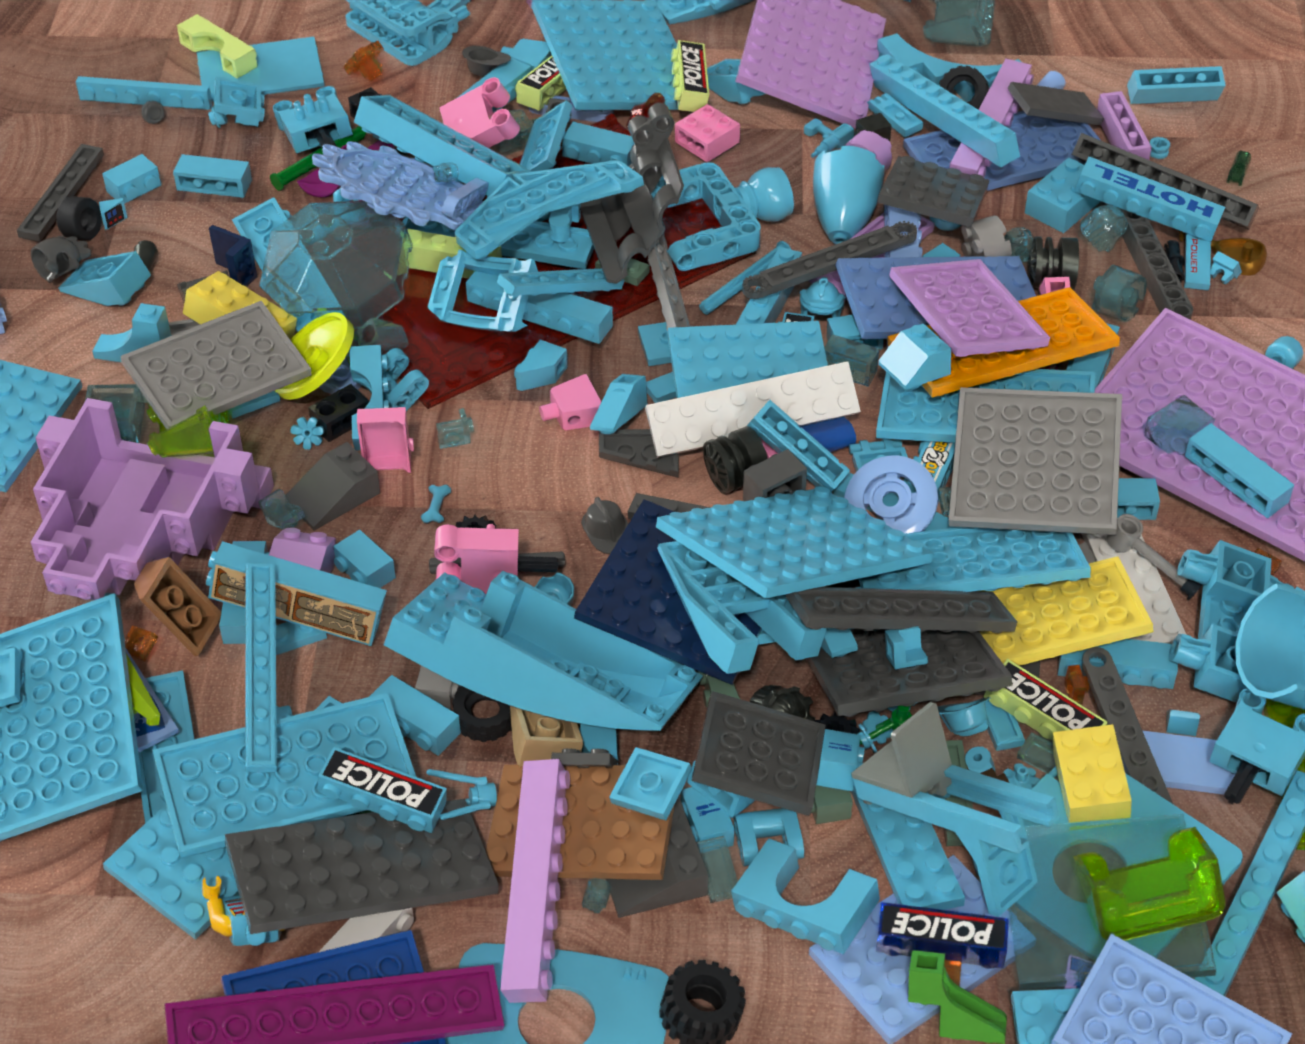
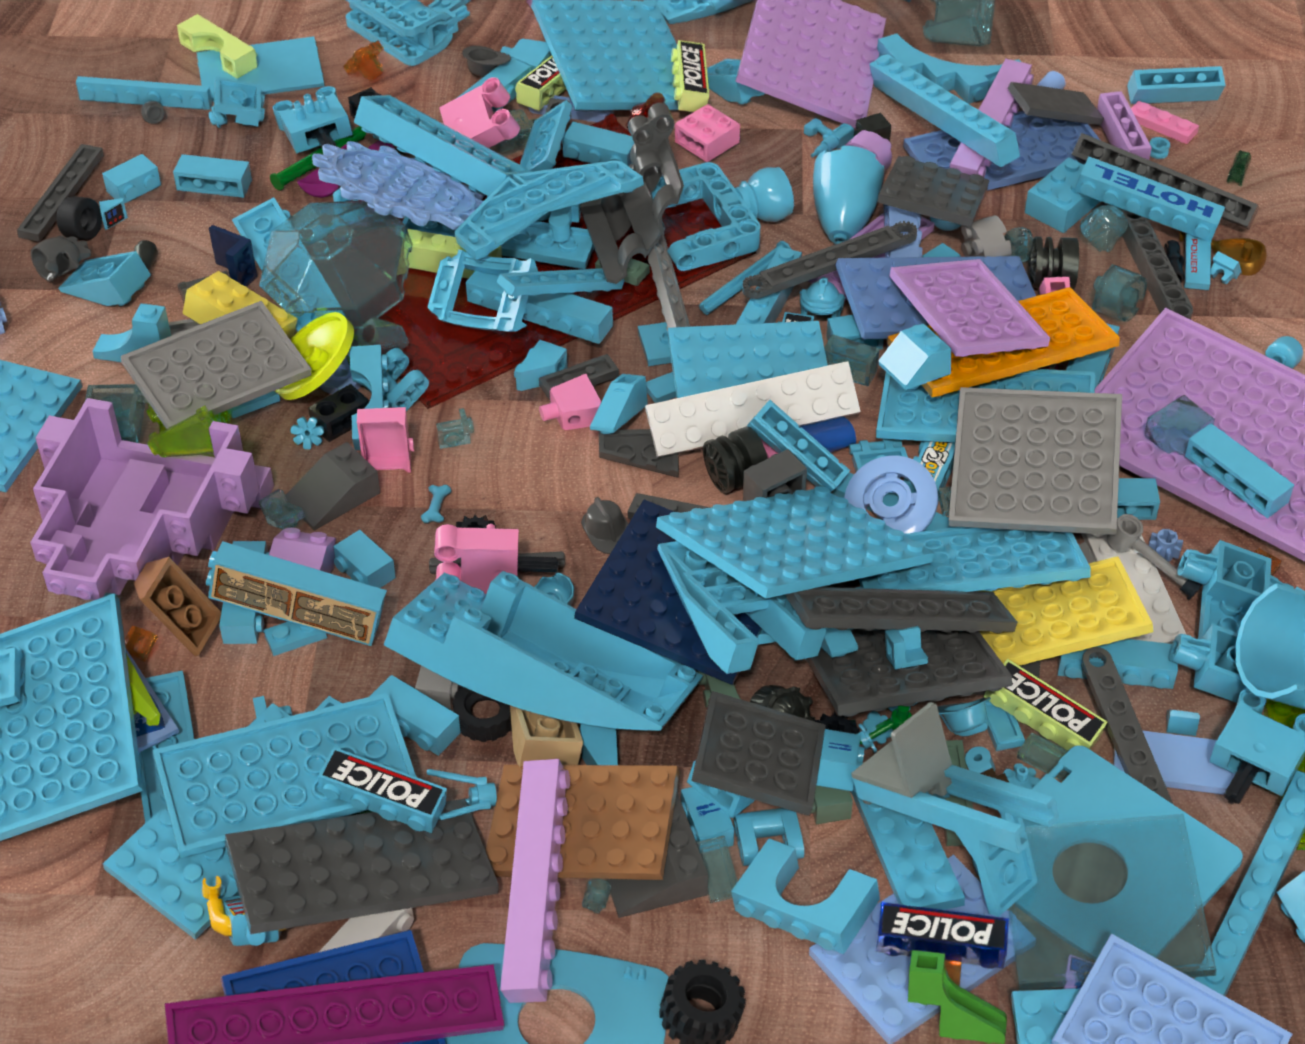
(260, 668): medium azure tile -> none
(446, 172): clear light blue hose -> none
(464, 198): light blue beam -> none
(596, 757): dark grey plate -> none
(597, 370): none -> dark grey plate
(650, 783): medium azure plate -> none
(896, 114): medium azure hinge -> none
(968, 74): black tyre -> none
(1076, 684): clear orange plate -> none
(1091, 774): light yellow brick -> none
(1154, 893): clear neon green windscreen -> none
(1164, 122): none -> bright pink plate
(1166, 544): none -> light blue gear

